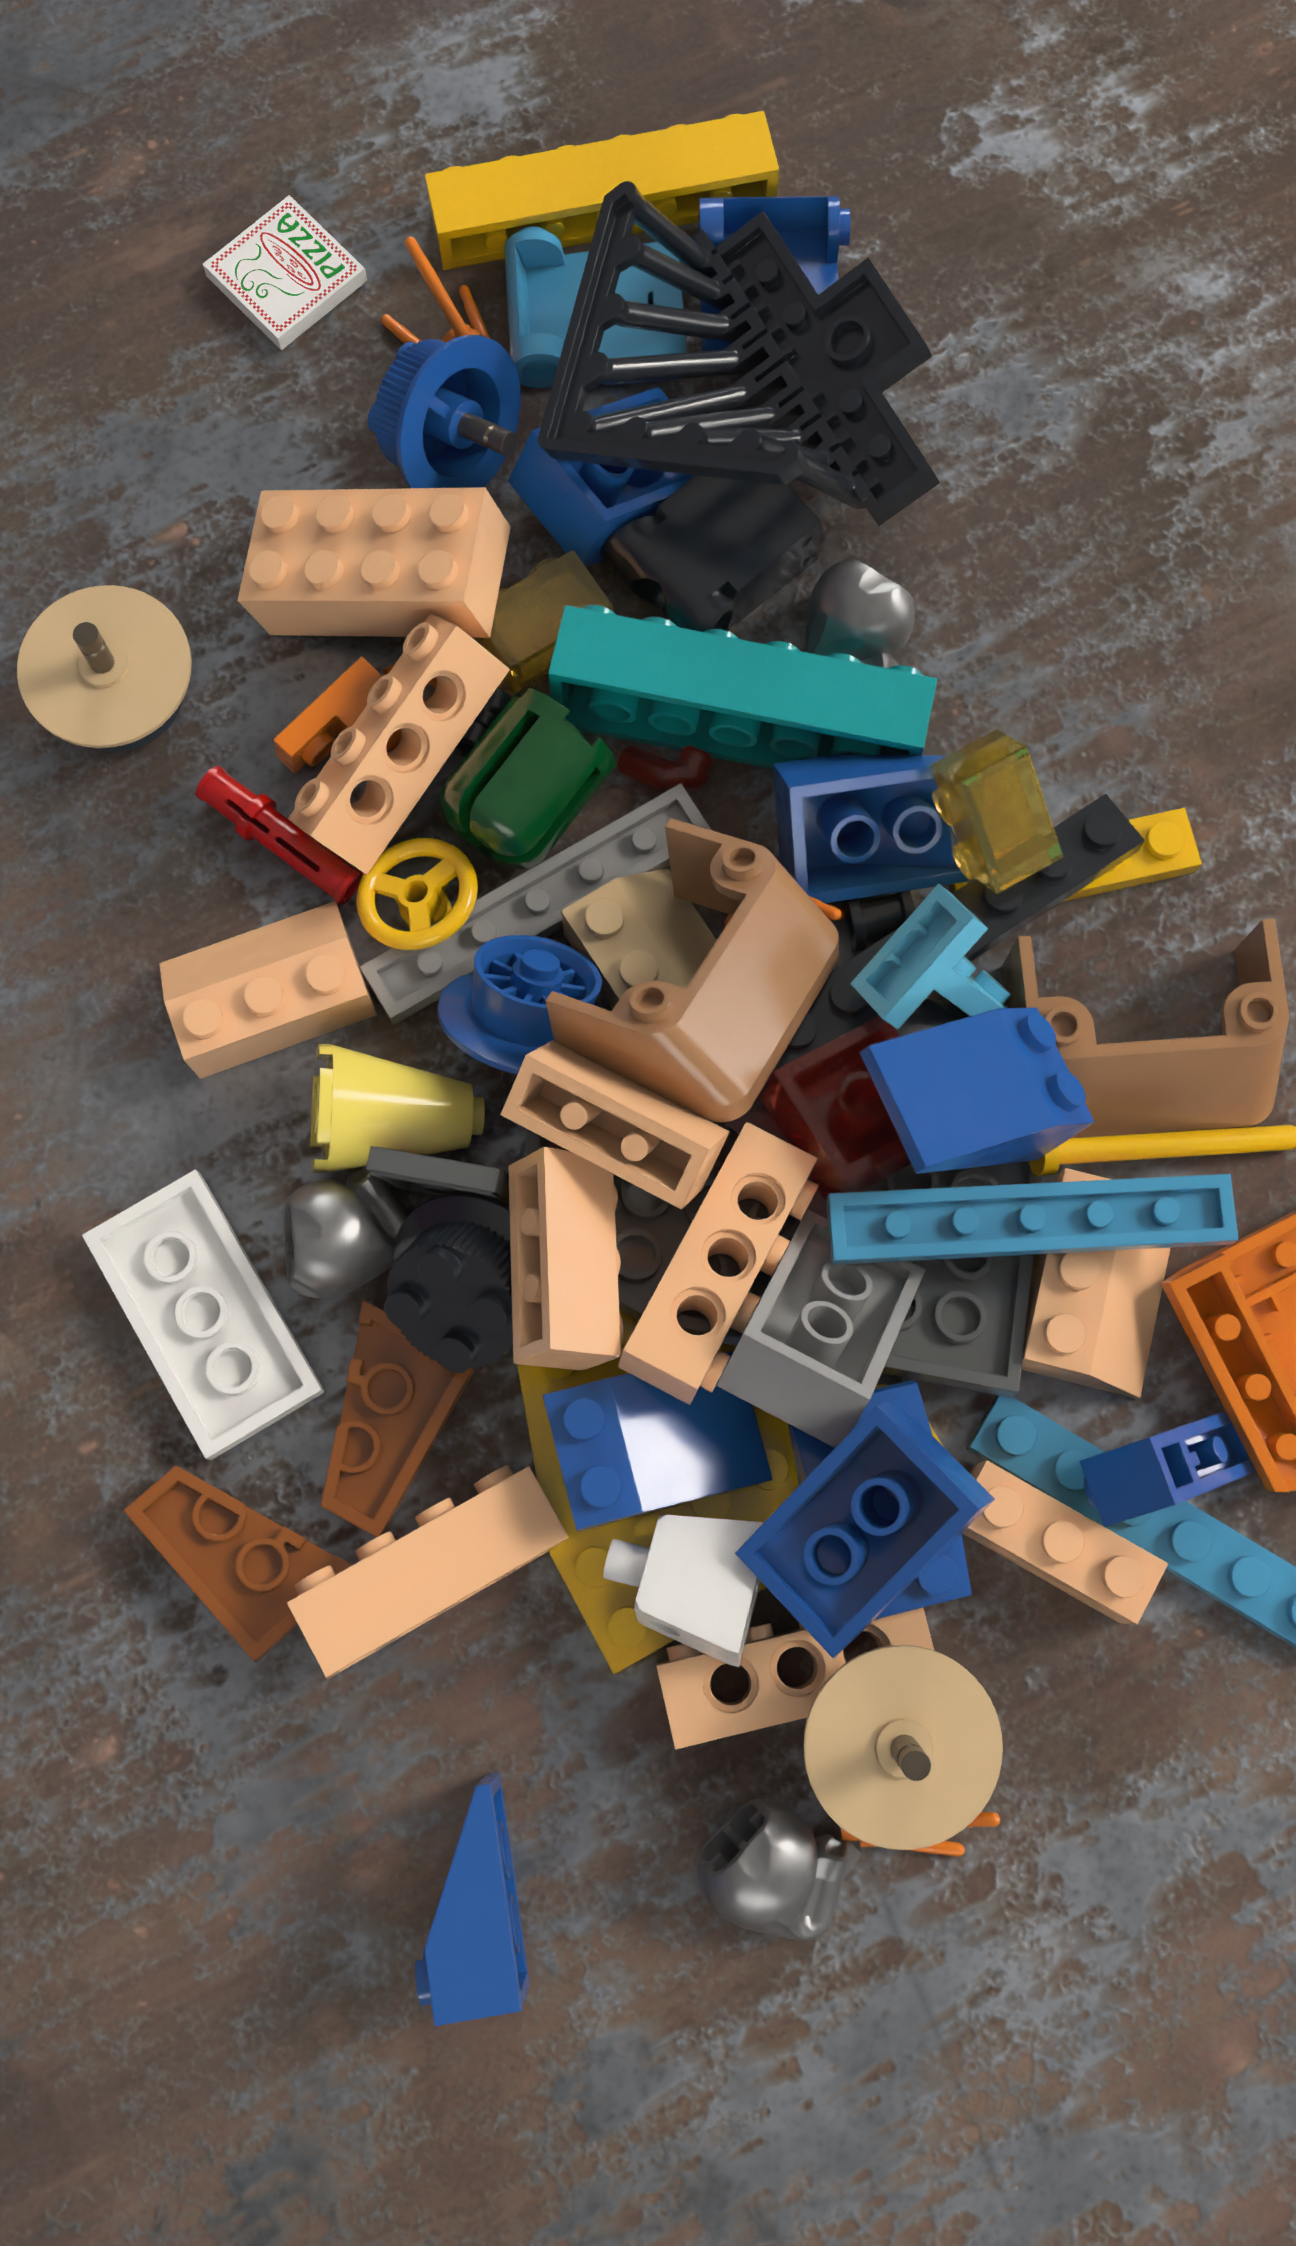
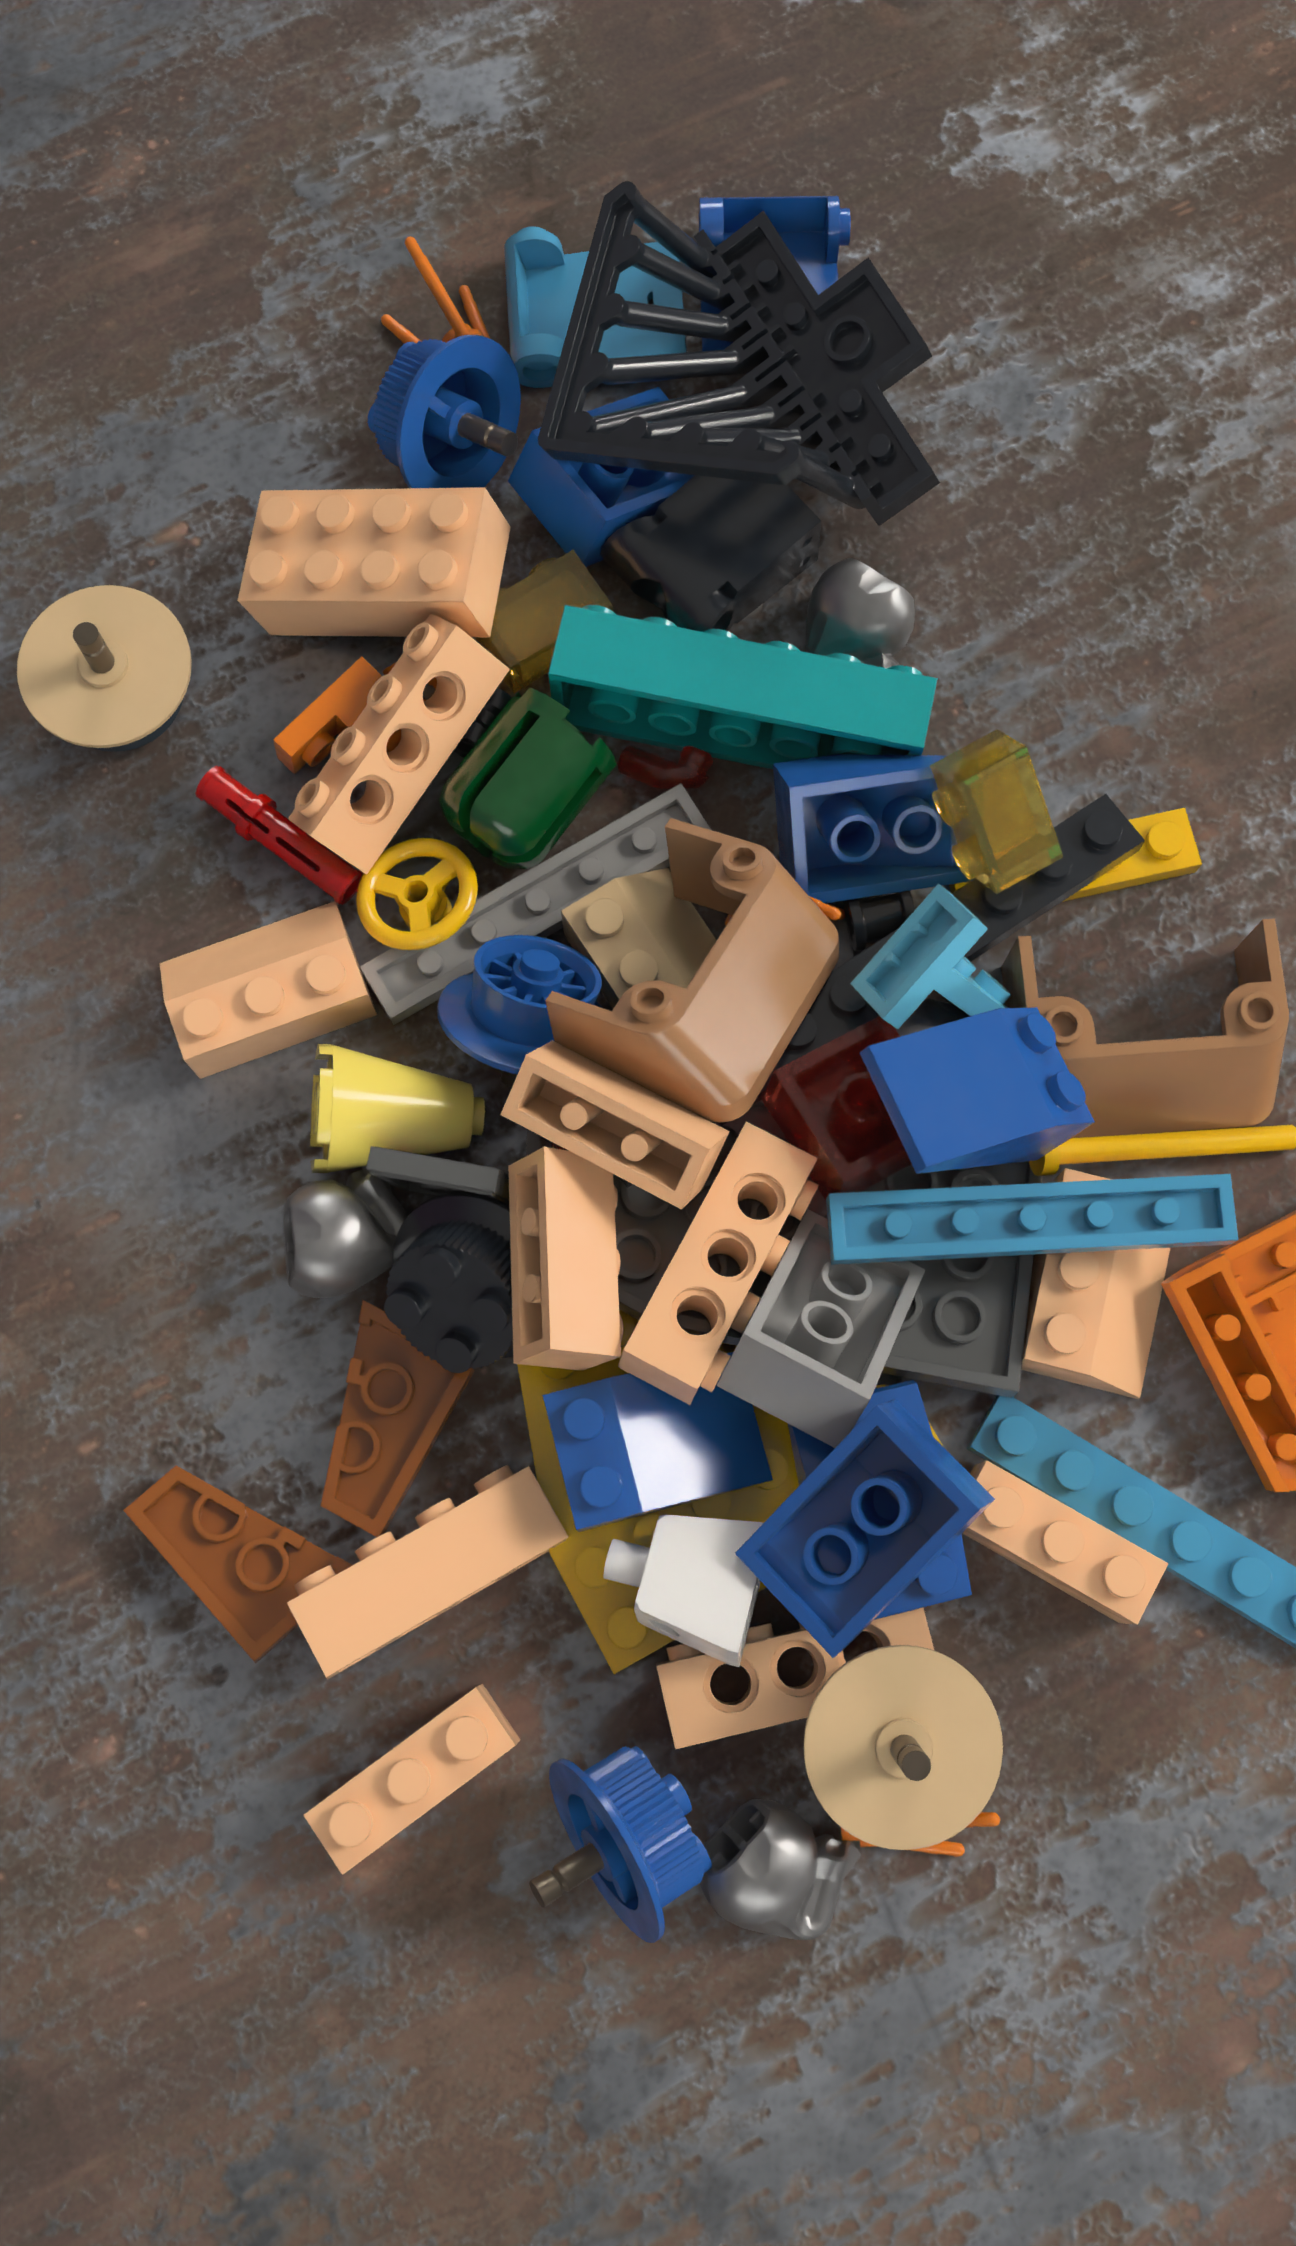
(203, 1314): white plate -> none
(285, 272): white tile -> none
(412, 1778): none -> light nougat brick
(476, 1942): blue slope -> none
(565, 187): yellow brick -> none
(625, 1837): none -> blue piece
(1165, 1469): blue slope -> none

